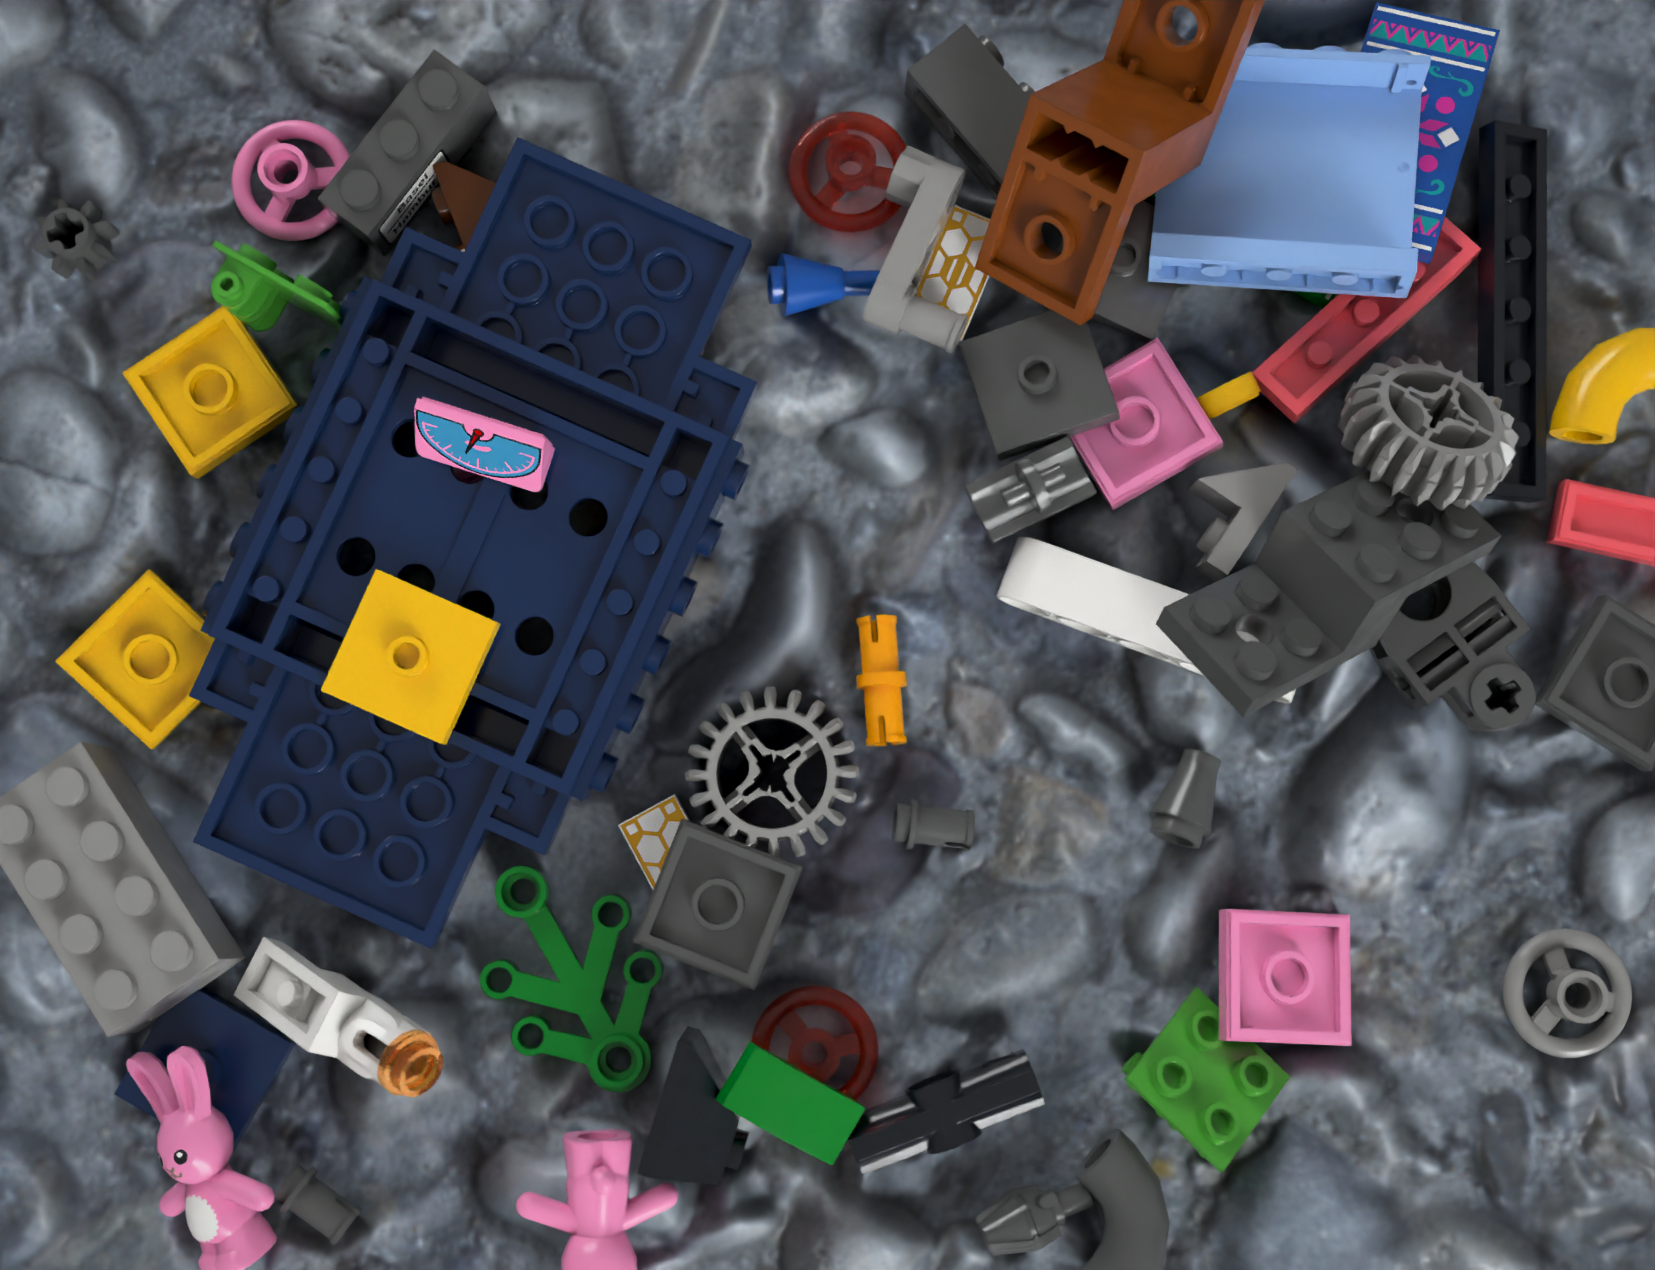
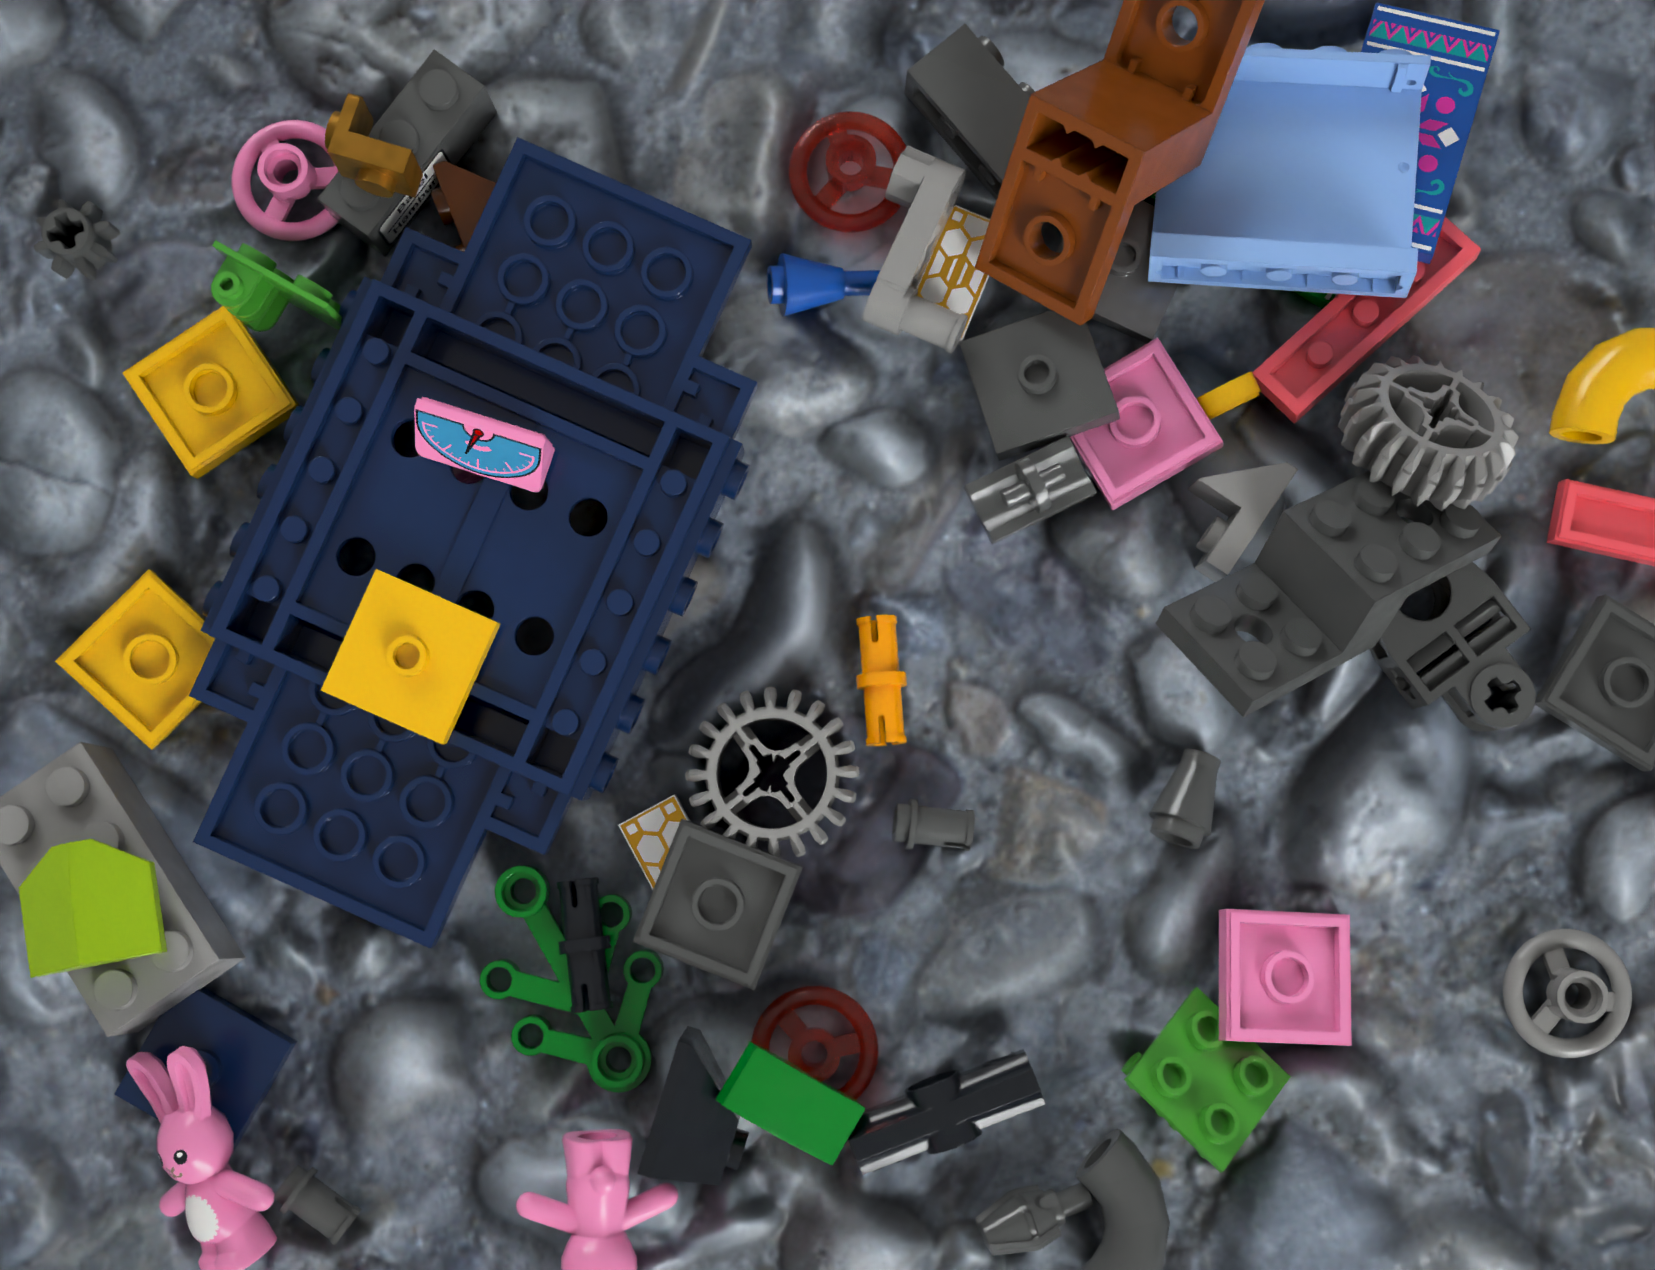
(90, 908): none -> lime slope
(339, 1020): white plate -> none
(372, 163): none -> pearl gold bracket
(584, 945): none -> black pin
(1094, 599): white beam -> none
(1515, 294): black plate -> none

